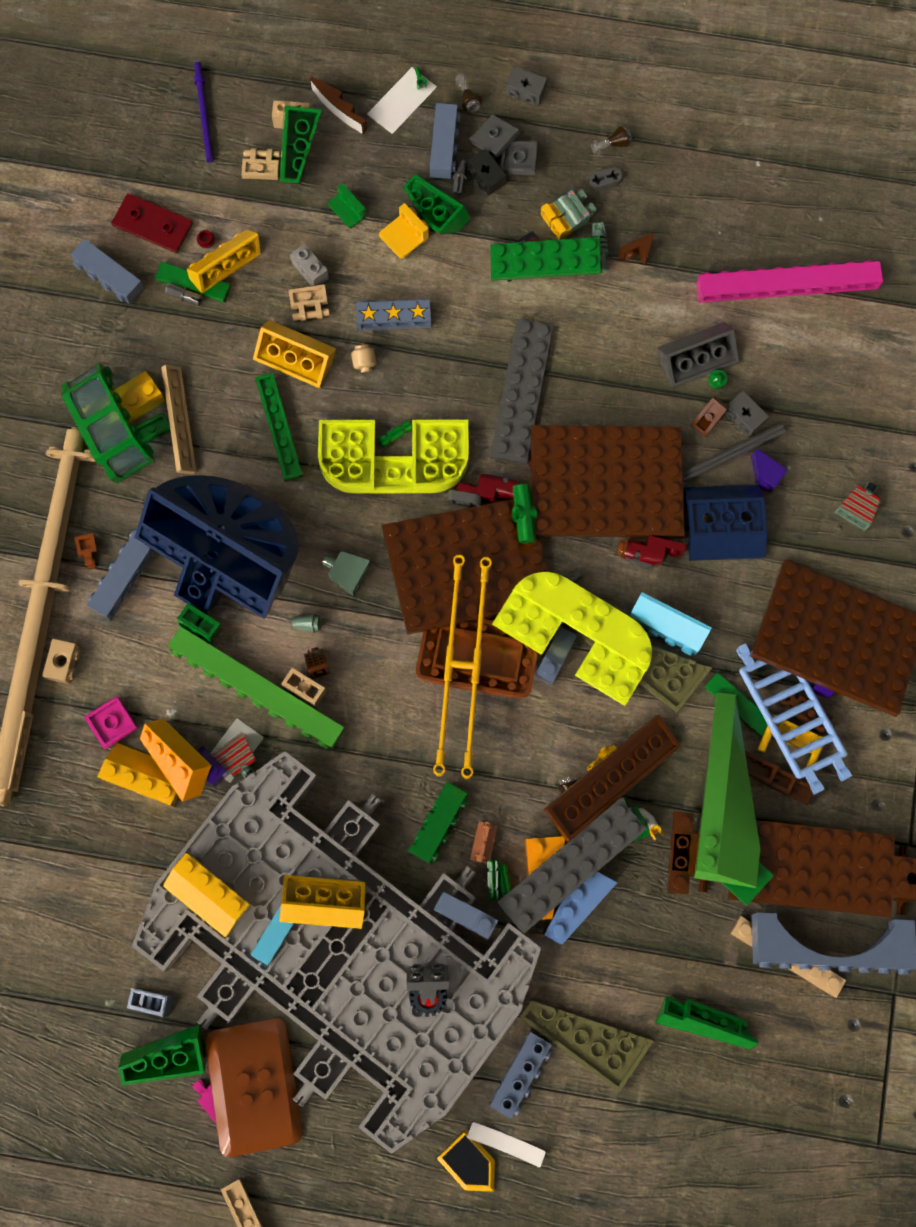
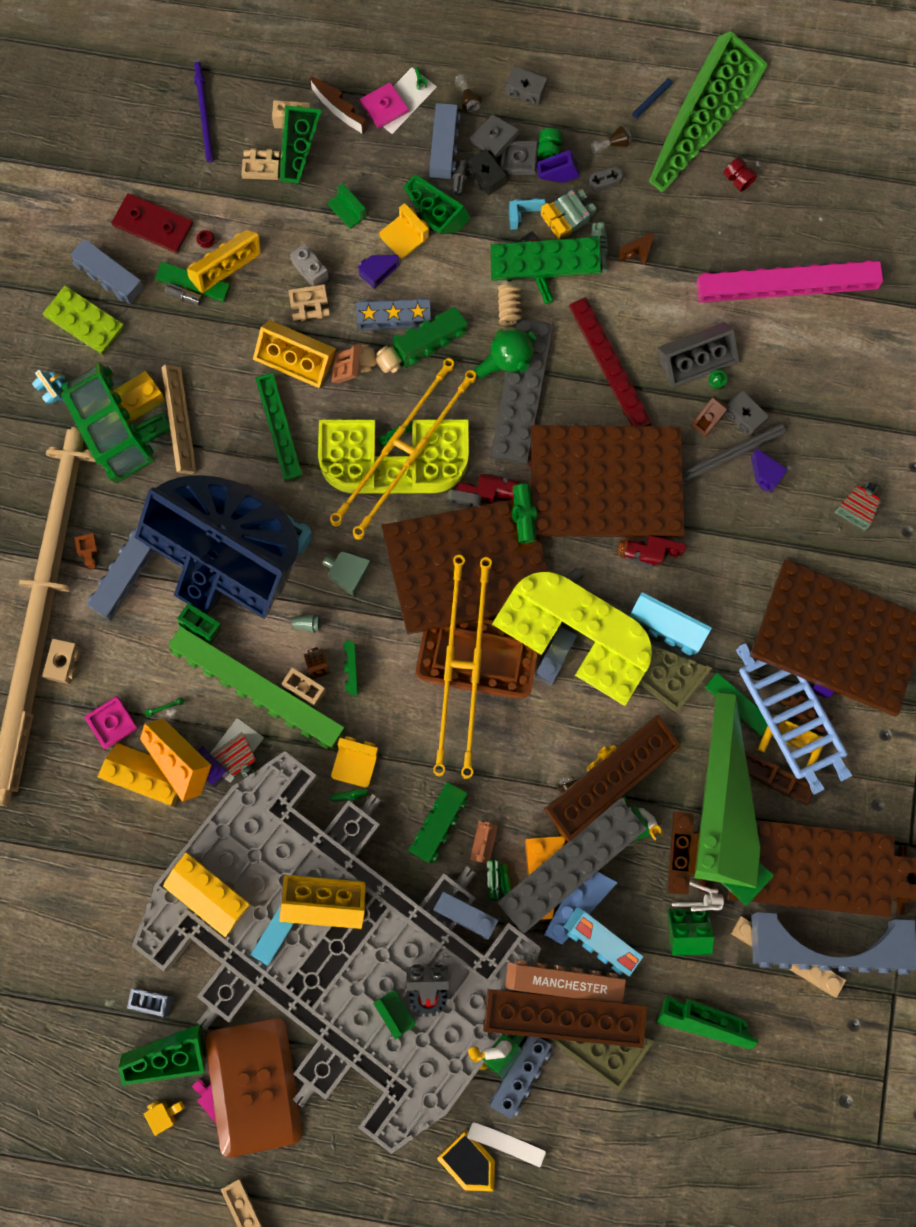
(52, 383): none -> medium azure hips
(83, 320): none -> lime plate
(149, 712): none -> green hinge
(161, 1116): none -> yellow brick
(305, 537): none -> medium azure bracket
(349, 368): none -> nougat plate
(350, 795): none -> green piece
(351, 668): none -> green plate
(354, 762): none -> yellow bracket
(378, 268): none -> dark purple slope
(384, 105): none -> dark pink plate
(388, 359): none -> tan head
(394, 441): none -> yellow bar
(394, 1014): none -> green panel
(430, 336): none -> green wedge
(499, 1057): none -> torso
(509, 305): none -> tan piece
(509, 351): none -> green piece
(518, 206): none -> medium azure bracket
(544, 290): none -> green axle
(550, 142): none -> green wheel
(559, 168): none -> dark purple slope
(564, 983): none -> nougat brick
(564, 1018): none -> reddish brown plate
(602, 941): none -> medium azure brick
(609, 363): none -> dark red plate
(661, 89): none -> dark blue bar
(690, 932): none -> green slope
(712, 901): none -> white plant
(717, 92): none -> bright green wedge
(728, 533): dark blue slope -> none
(740, 174): none -> dark red wheel

